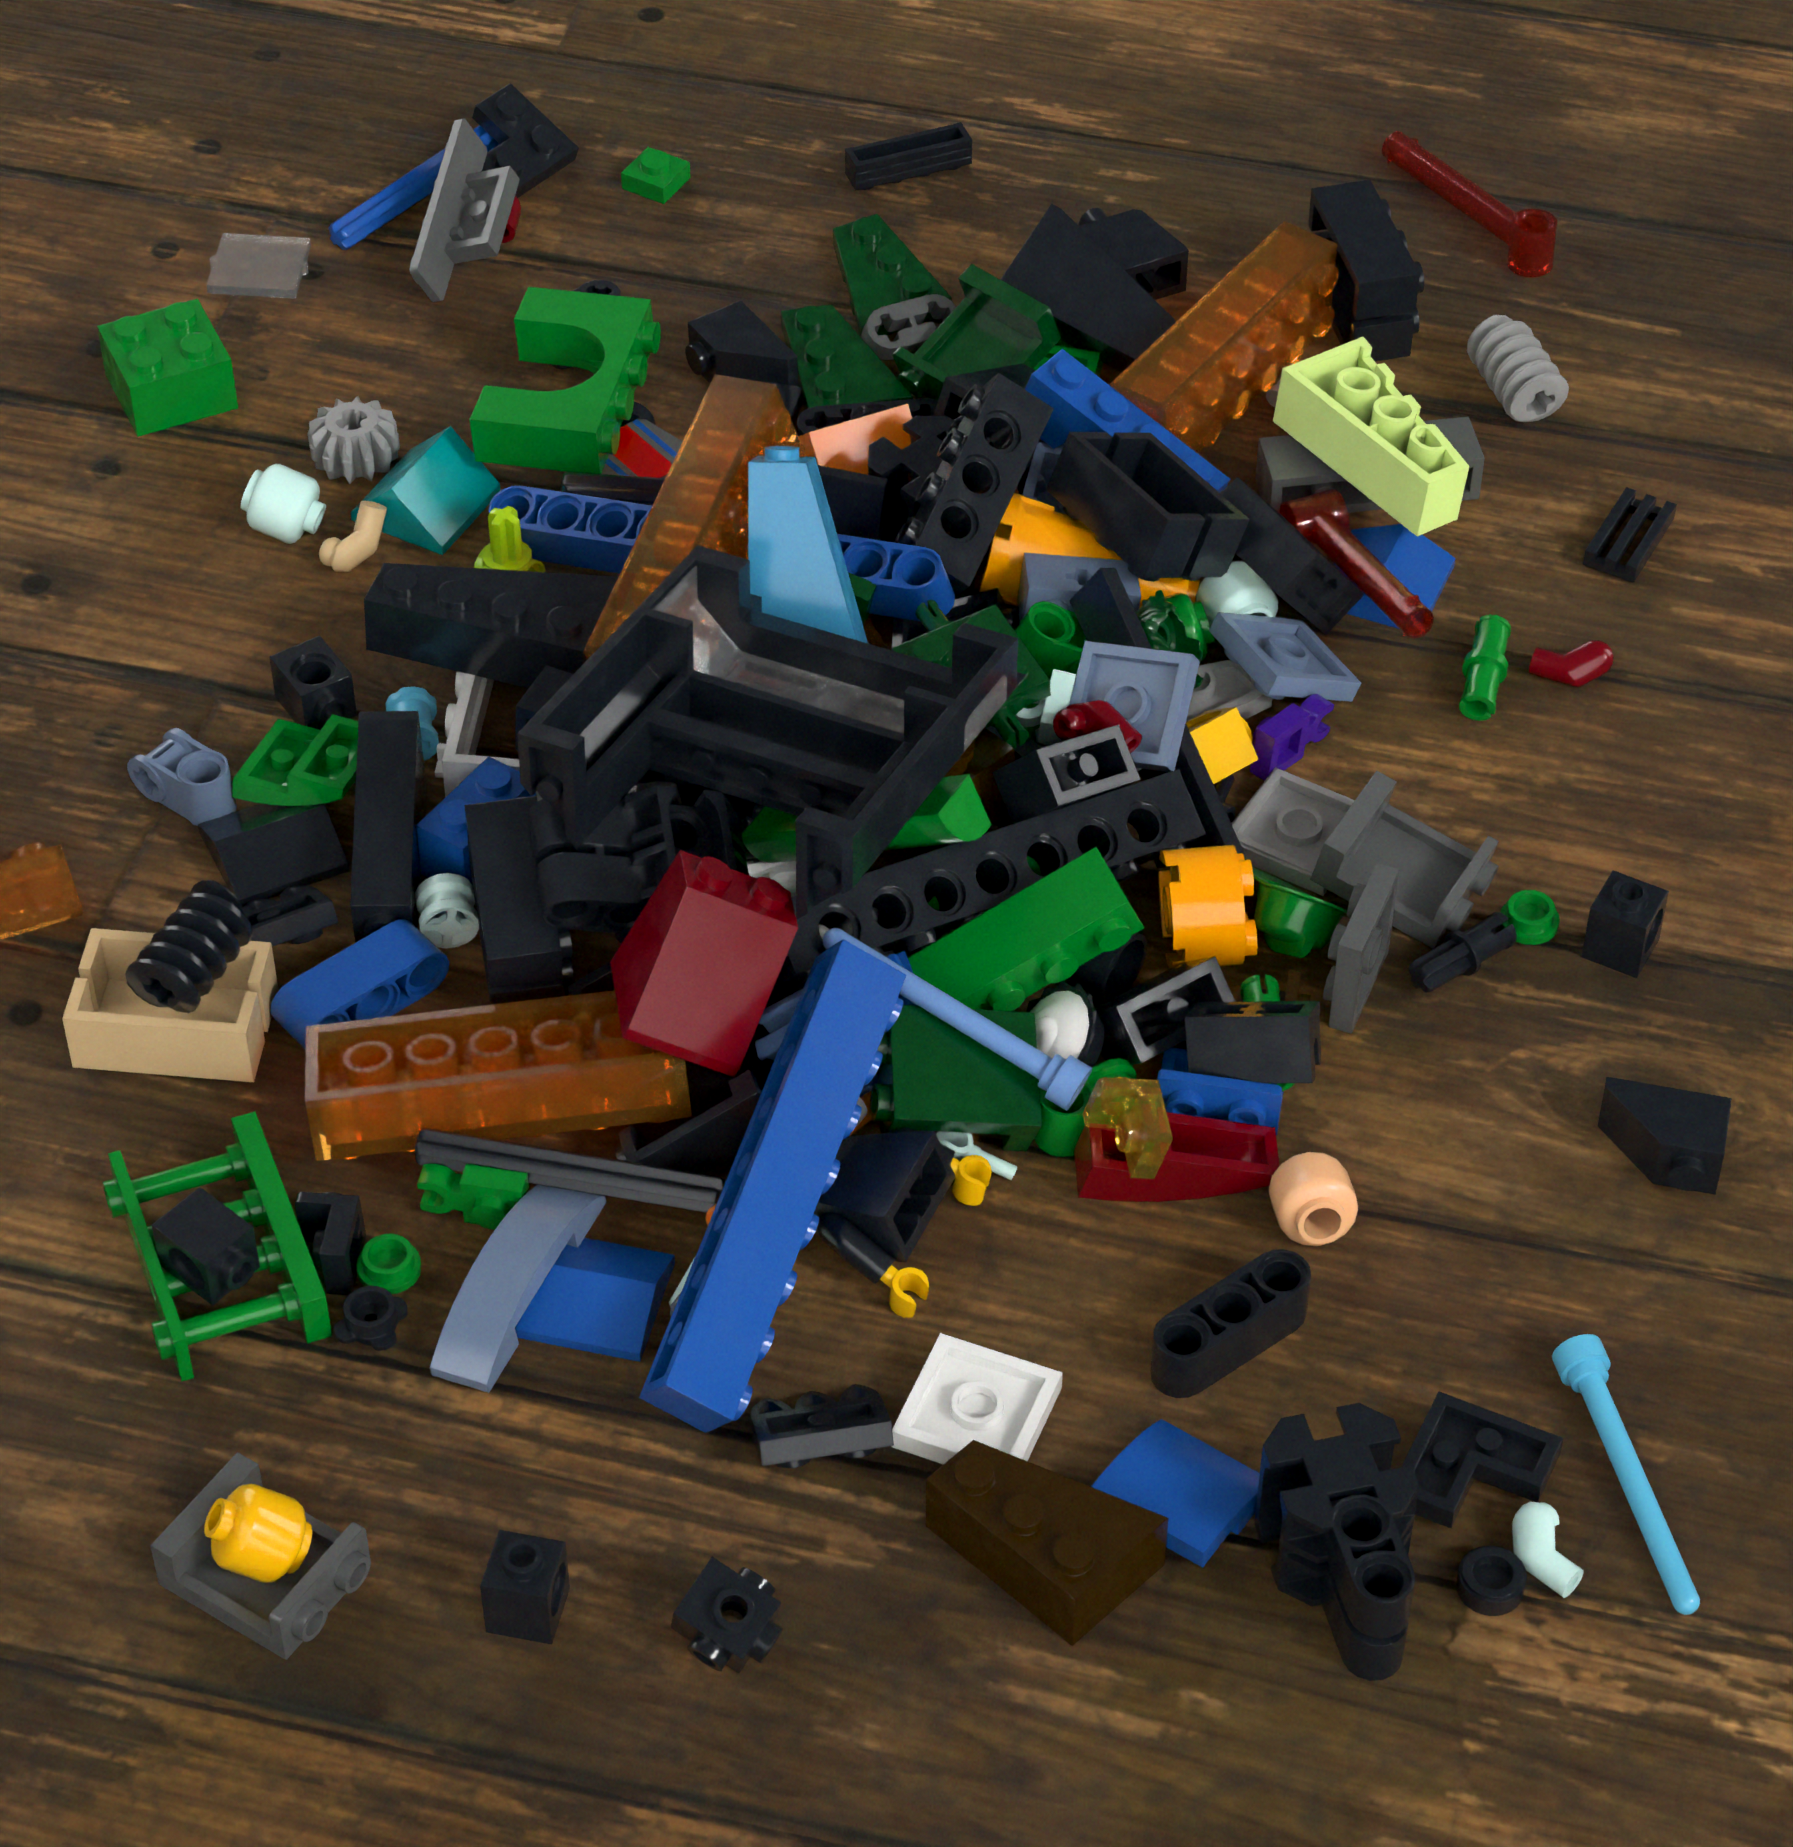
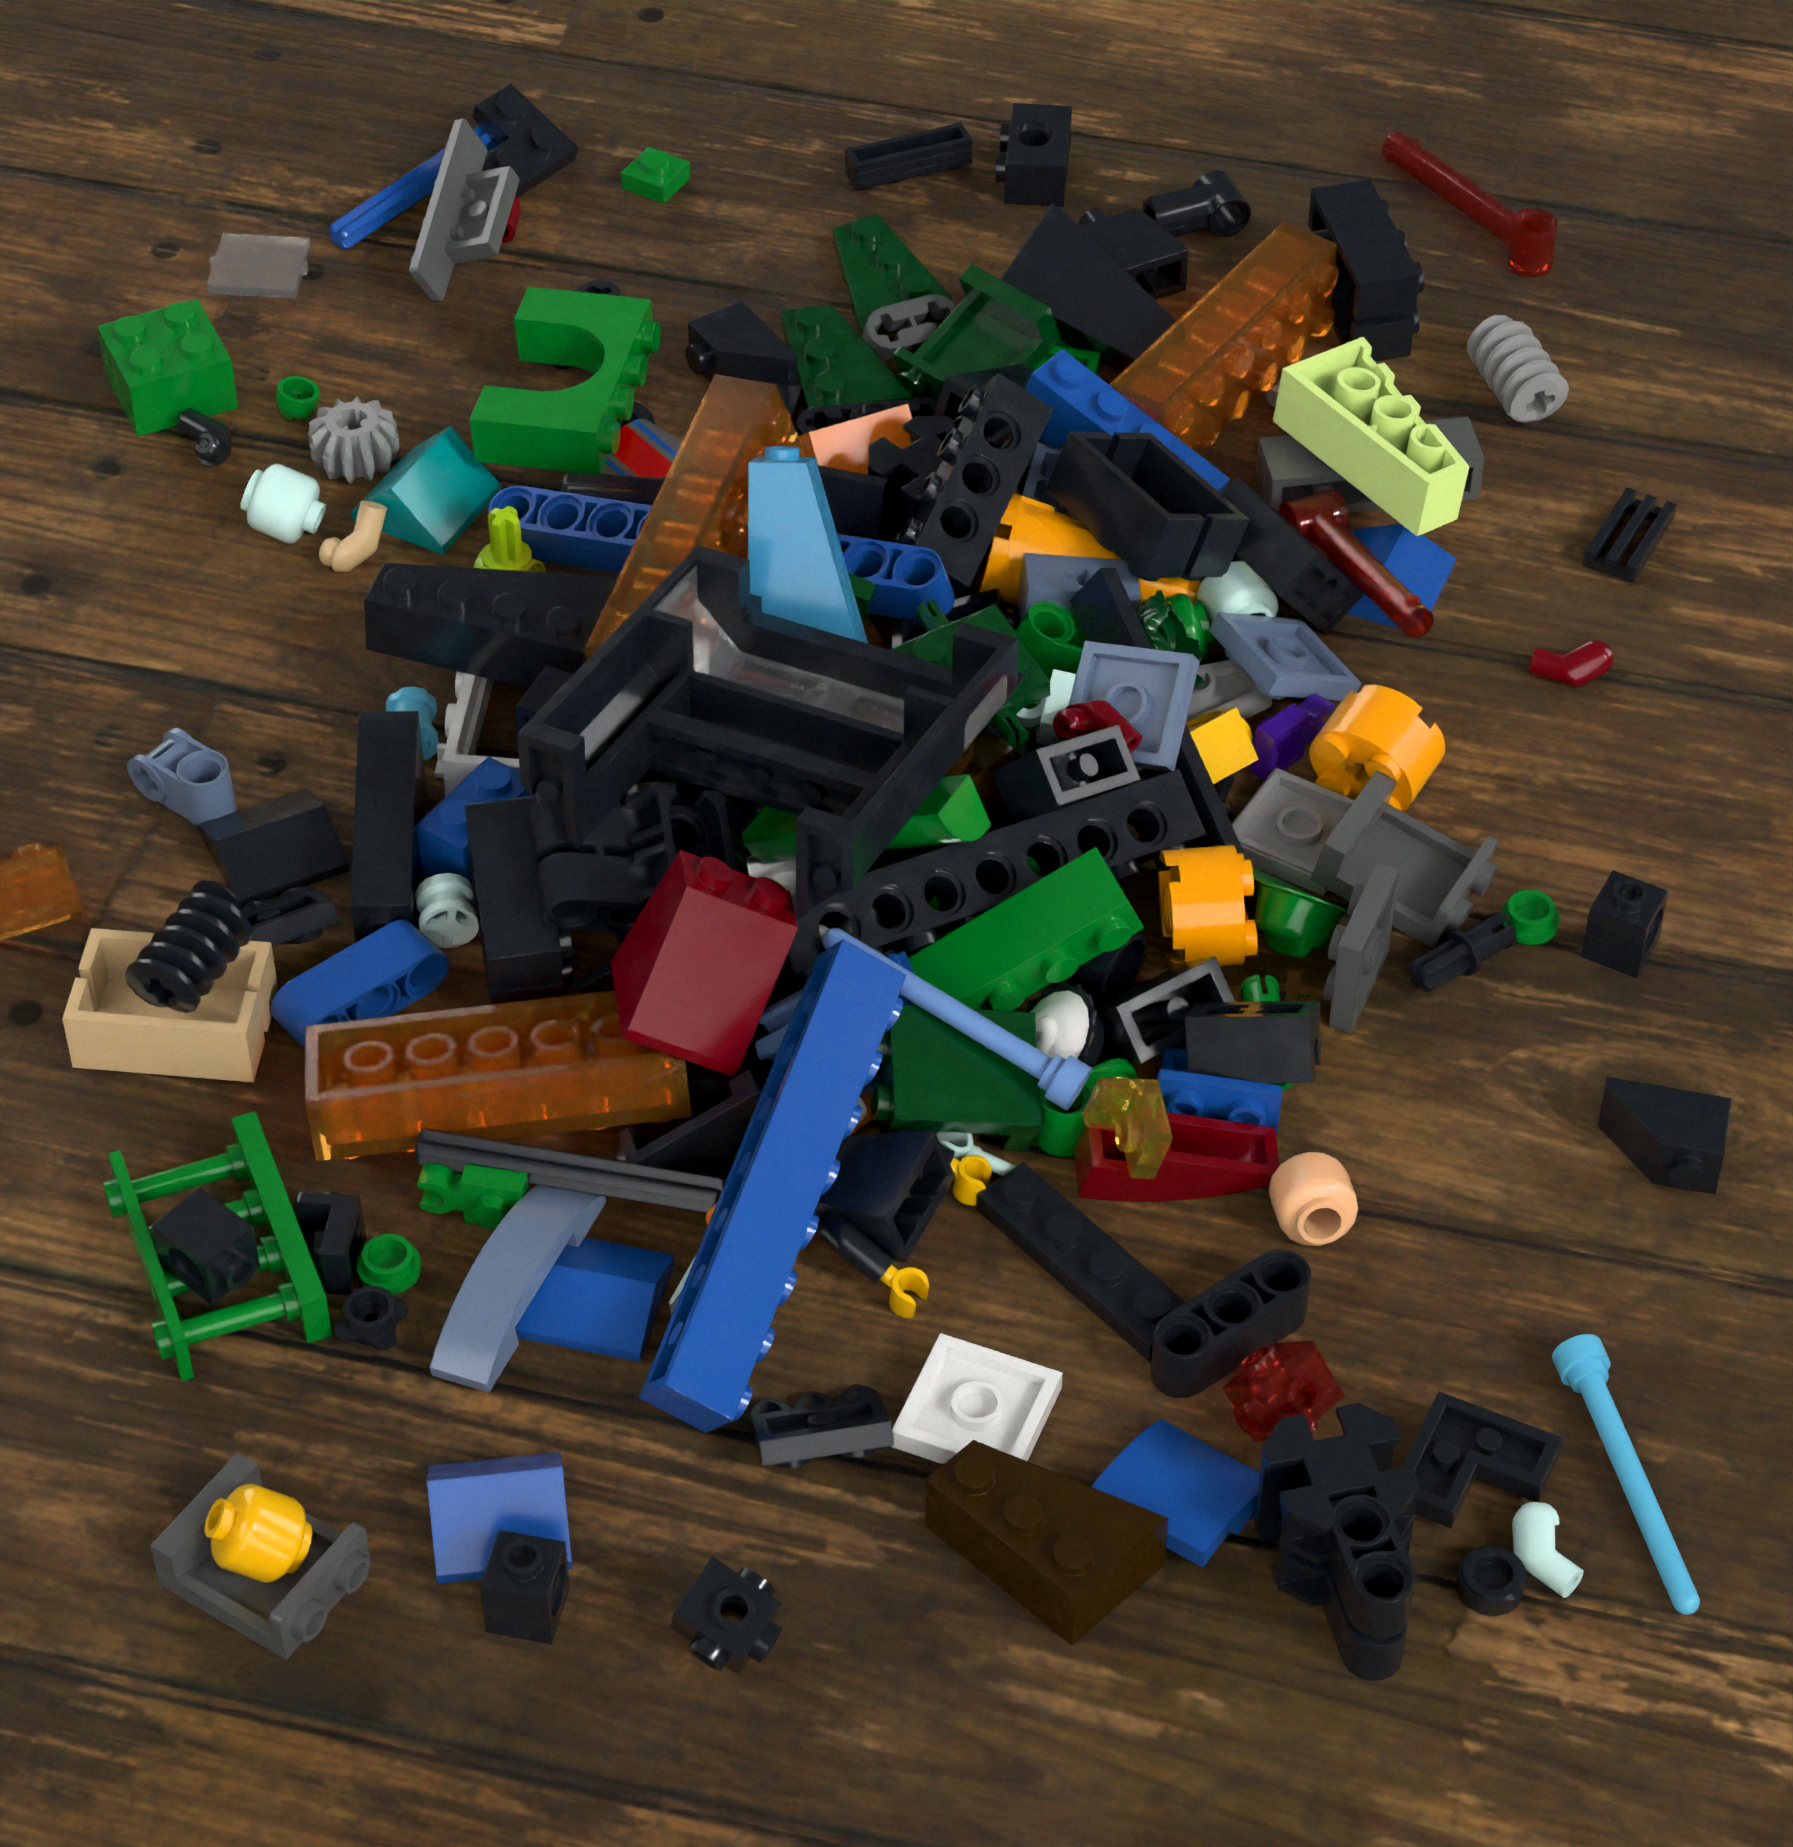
(212, 437): none -> black arm
(300, 764): green slope -> none
(301, 388): none -> green hinge
(312, 683): black brick -> none
(490, 1495): none -> slope
(1035, 154): none -> black brick
(1078, 1255): none -> black plate
(1209, 204): none -> black piece
(1281, 1384): none -> clear red brick
(1373, 734): none -> light orange brick
(1485, 667): green pin -> none

